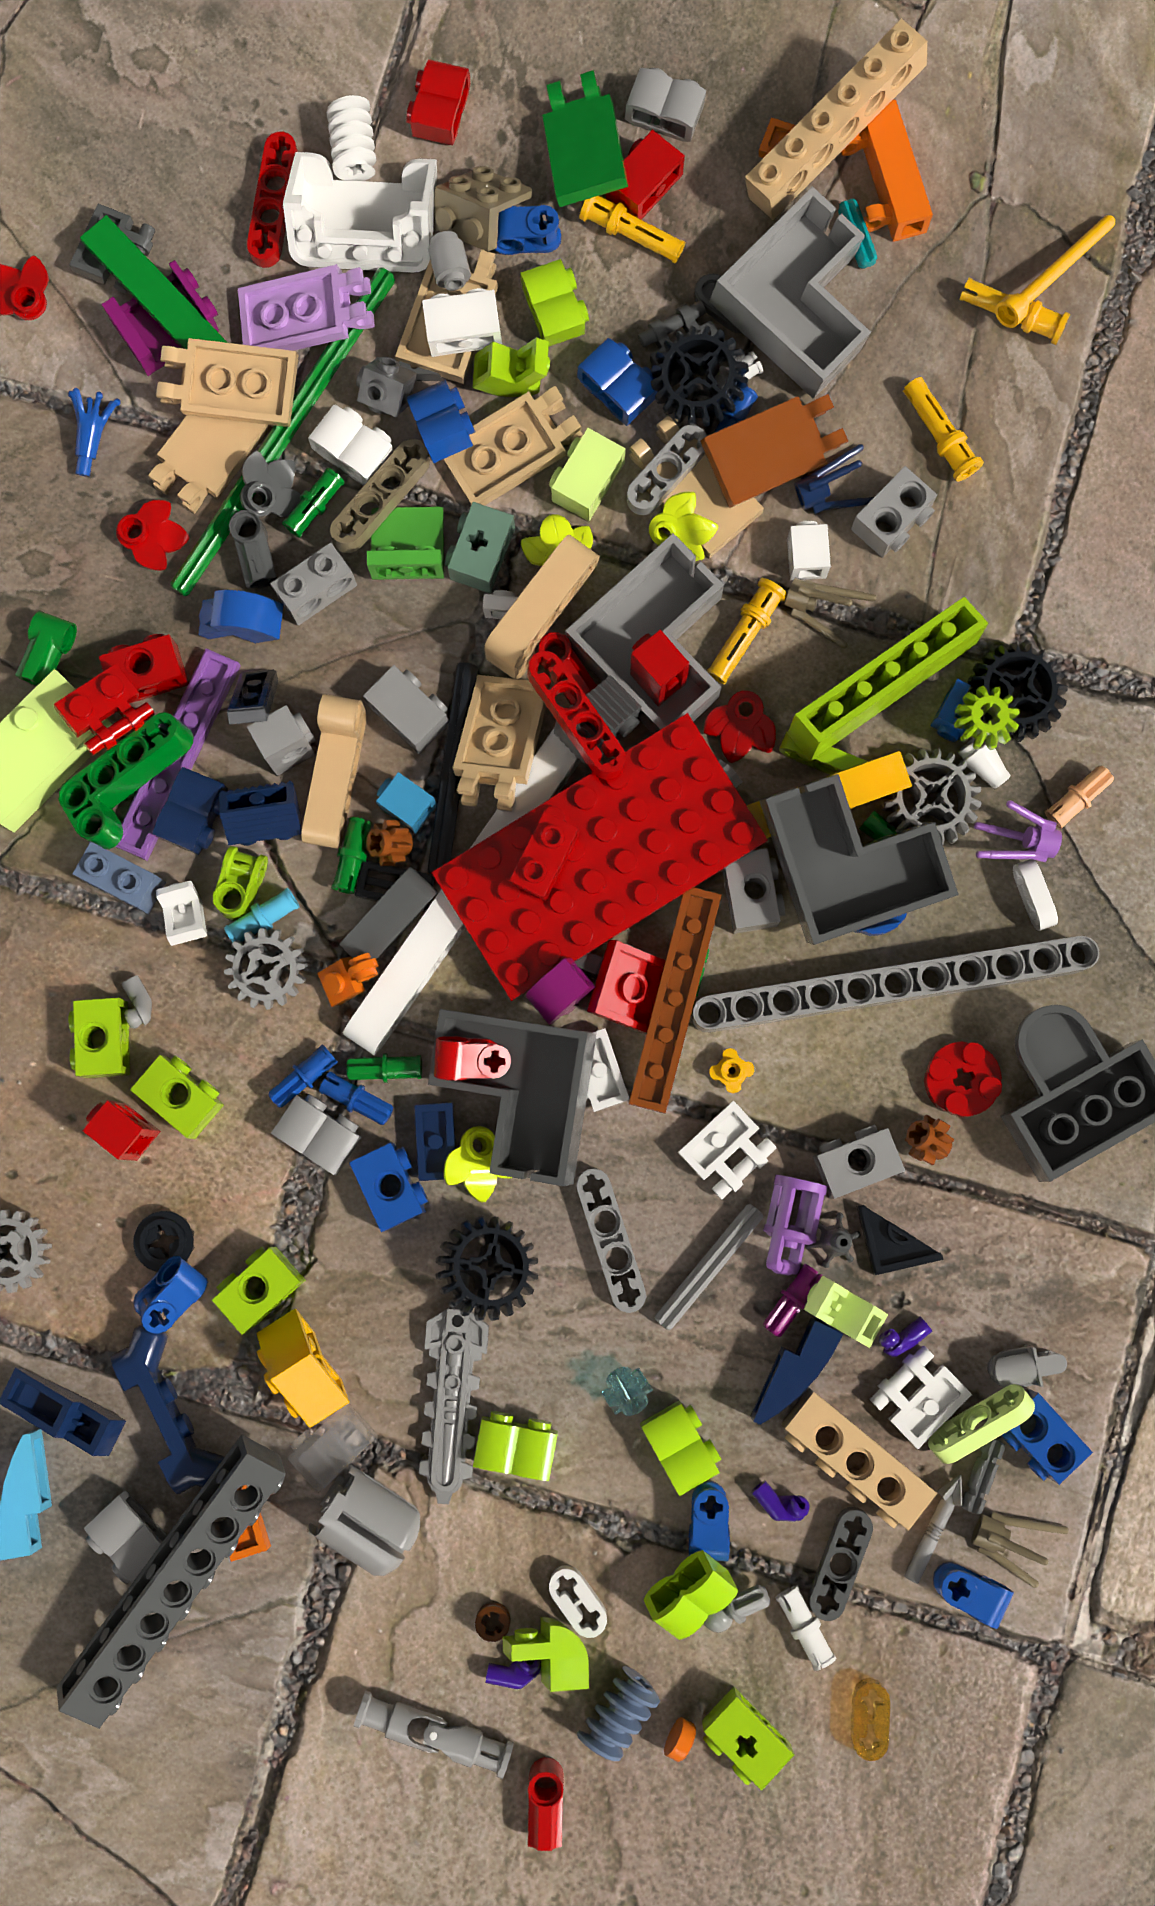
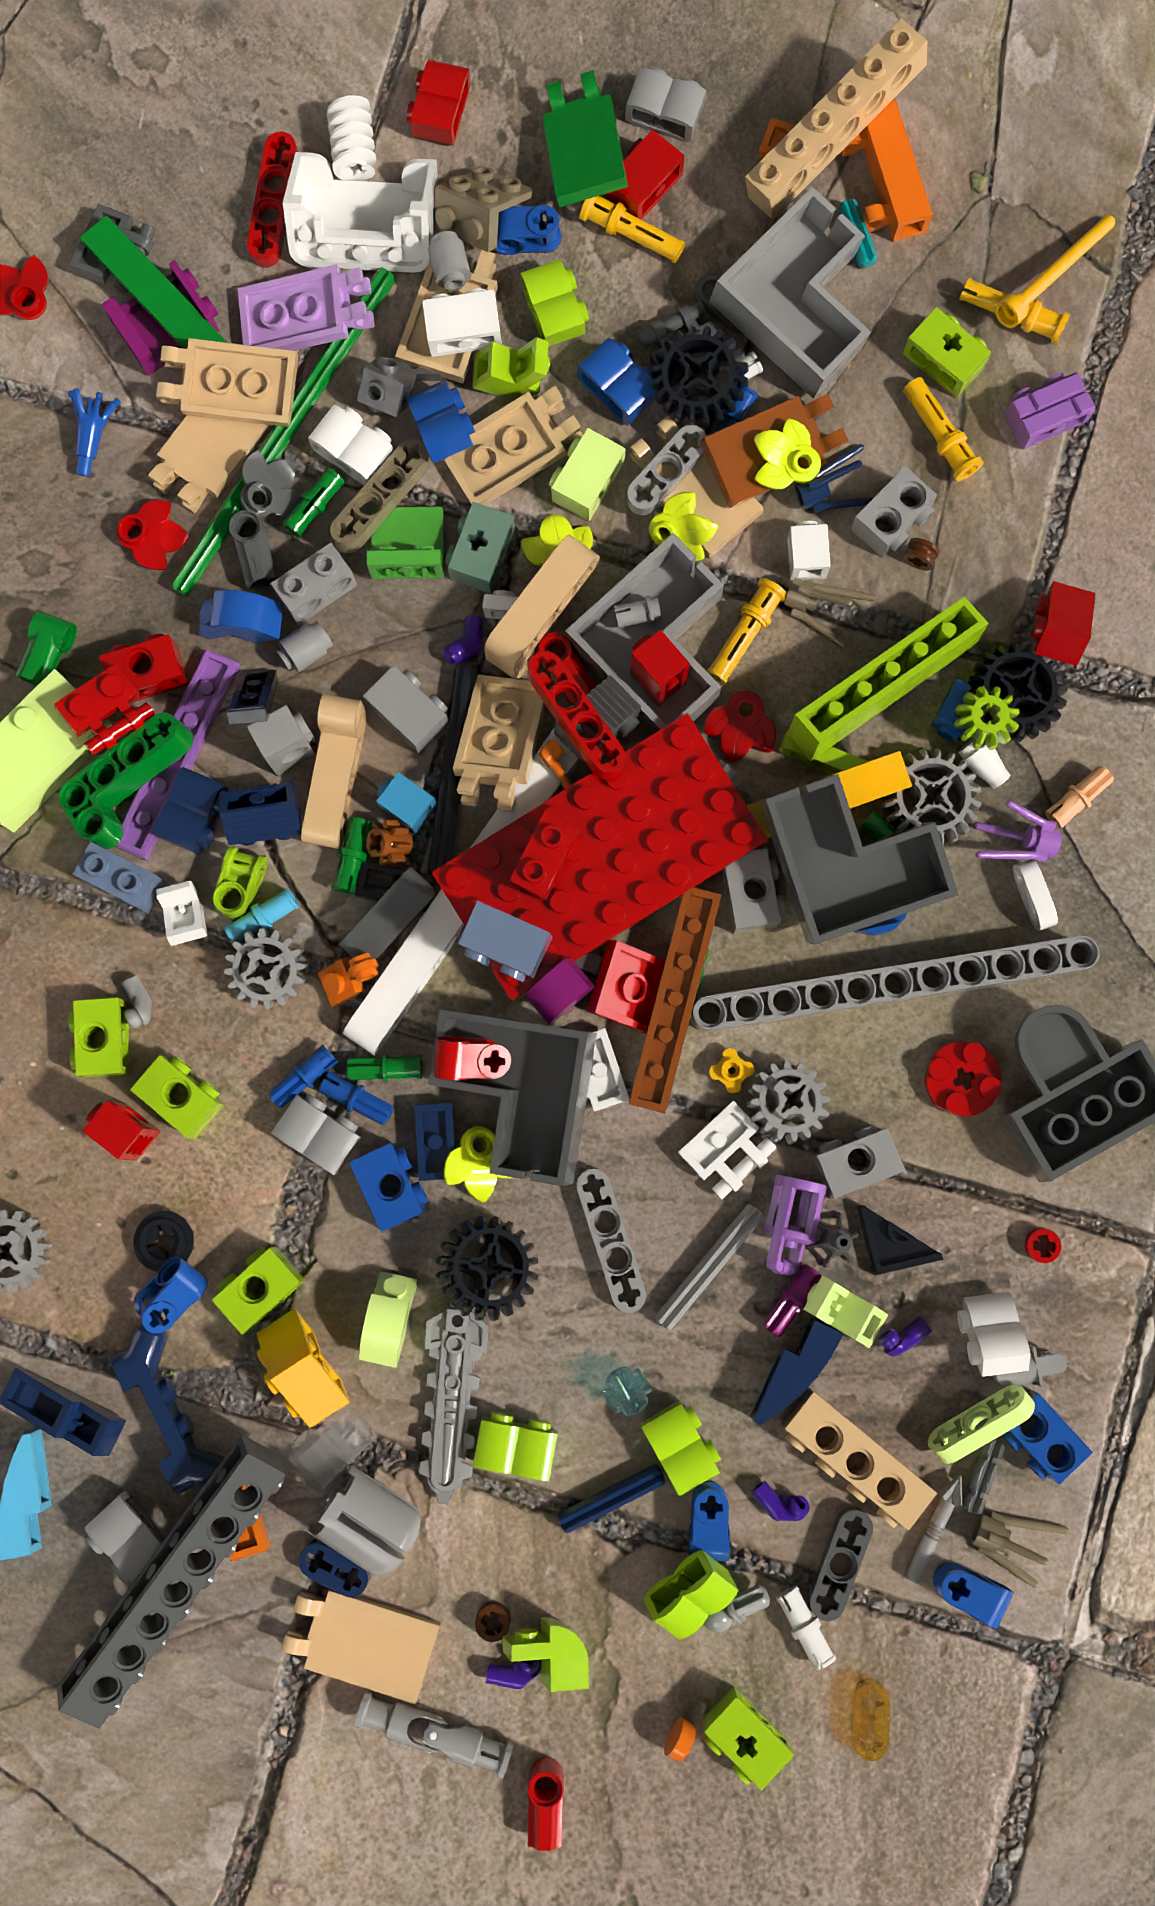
(304, 647): none -> light grey brick
(330, 1577): none -> dark blue beam
(364, 1643): none -> tan tile
(387, 1319): none -> yellowish green brick
(467, 645): none -> dark purple arm
(505, 940): none -> sand blue brick
(550, 754): none -> orange hand
(570, 1606): white beam -> none
(611, 1498): none -> dark blue axle
(621, 1716): sand blue piece -> none
(638, 612): none -> light grey pin
(776, 1093): none -> light grey gear
(782, 453): none -> neon yellow plate
(921, 554): none -> reddish brown bush
(929, 351): none -> lime brick
(929, 1139): dark orange gear -> none
(929, 1405): white plate -> none
(994, 1333): none -> white brick
(1049, 409): none -> medium lavender brick
(1049, 1236): none -> red bush
(1063, 623): none -> red brick

